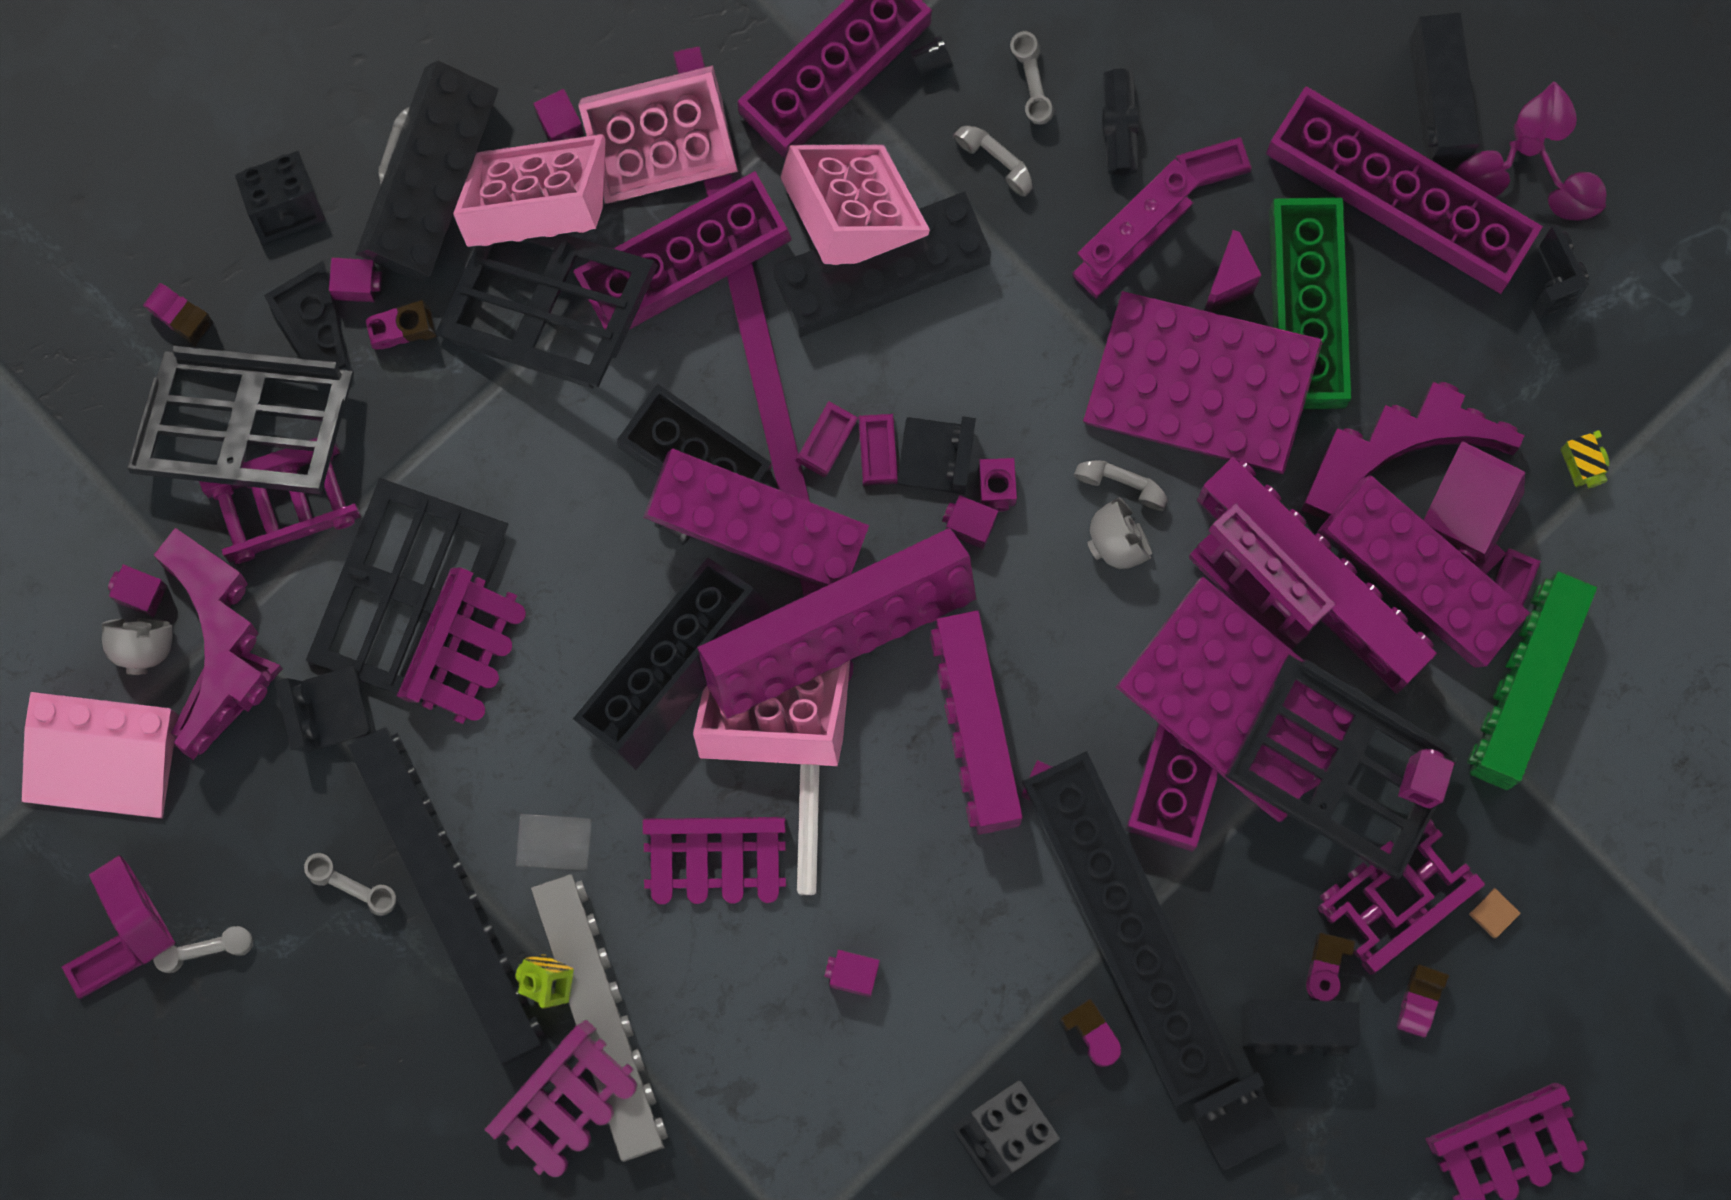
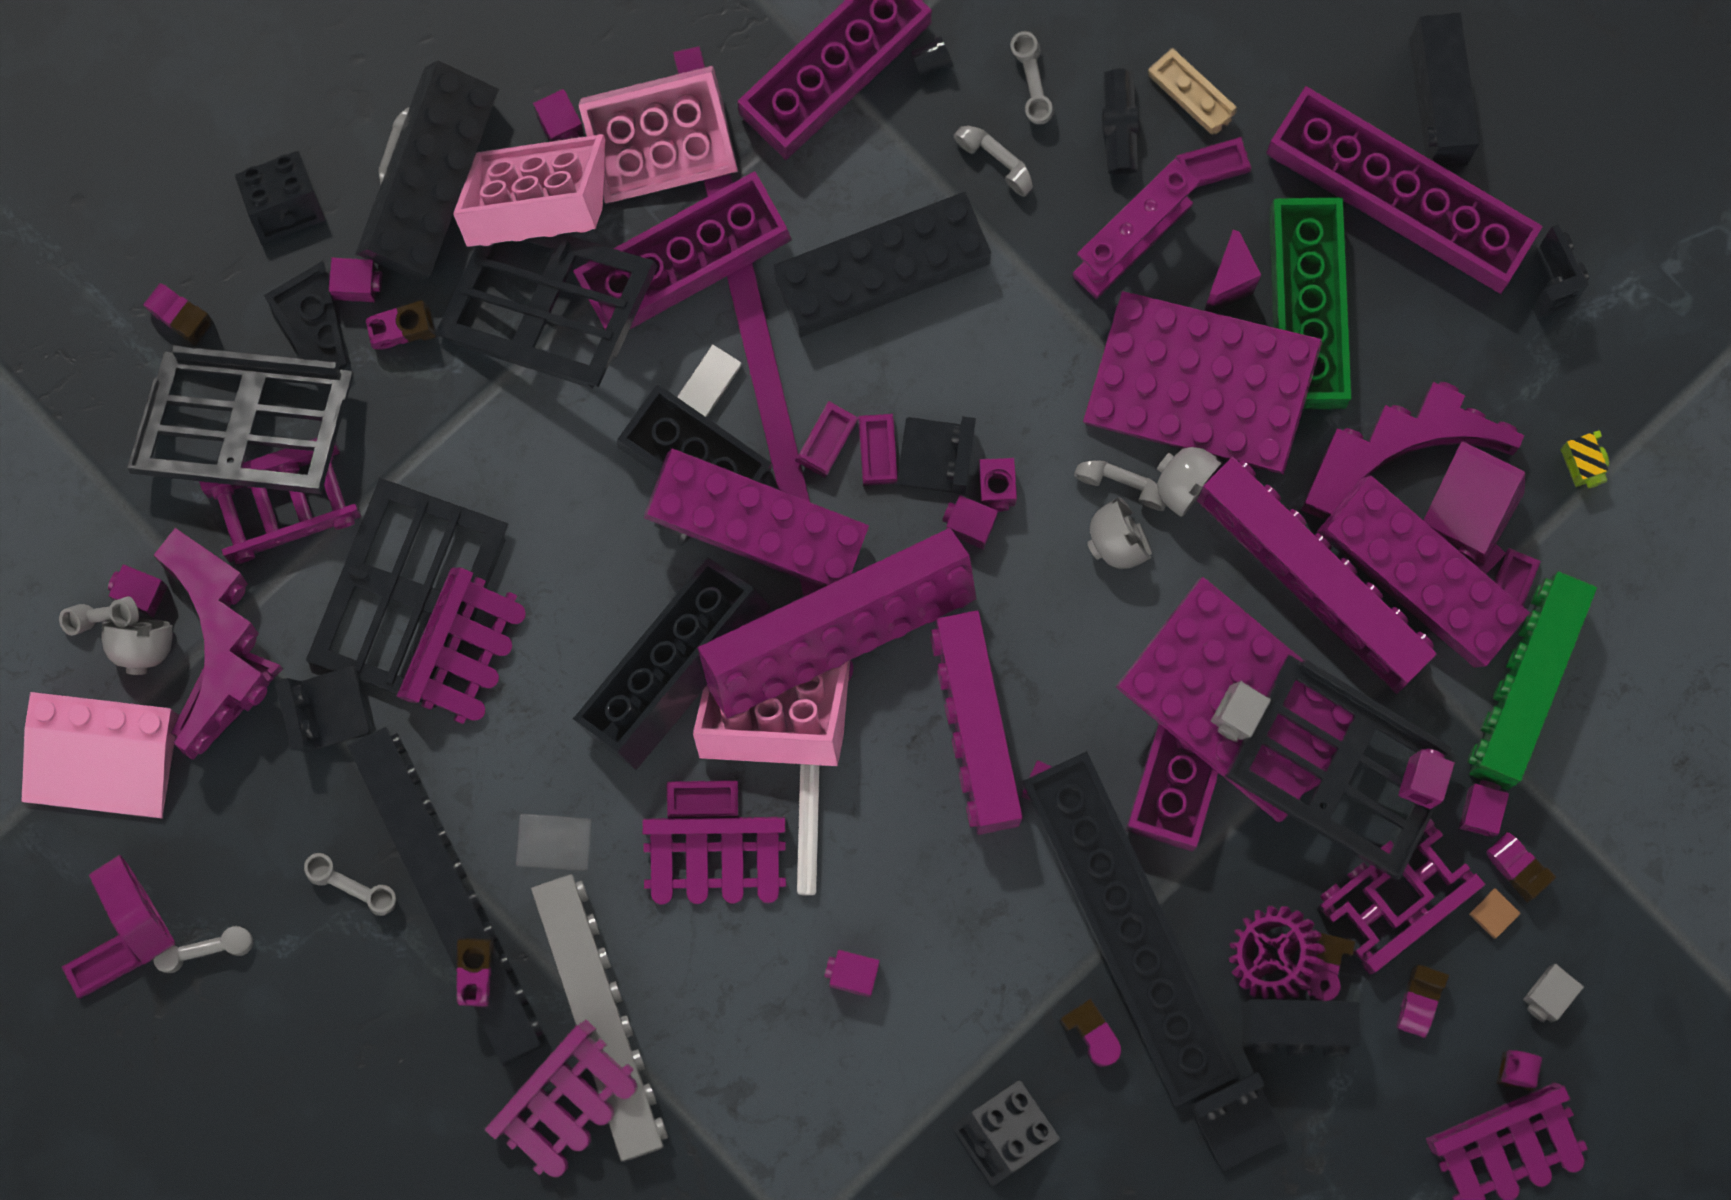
(83, 617): none -> light grey bar
(474, 971): none -> leg
(536, 980): lime brick -> none
(702, 799): none -> magenta tile
(710, 380): none -> white tile
(851, 201): bright pink slope -> none
(1184, 477): none -> light grey cylinder
(1192, 91): none -> tan hinge
(1240, 711): none -> light grey brick
(1260, 577): magenta fence -> none
(1287, 945): none -> magenta gear
(1484, 809): none -> magenta brick
(1519, 867): none -> leg
(1519, 1070): none -> magenta leg
(1543, 117): magenta plant -> none
(1552, 994): none -> light grey brick

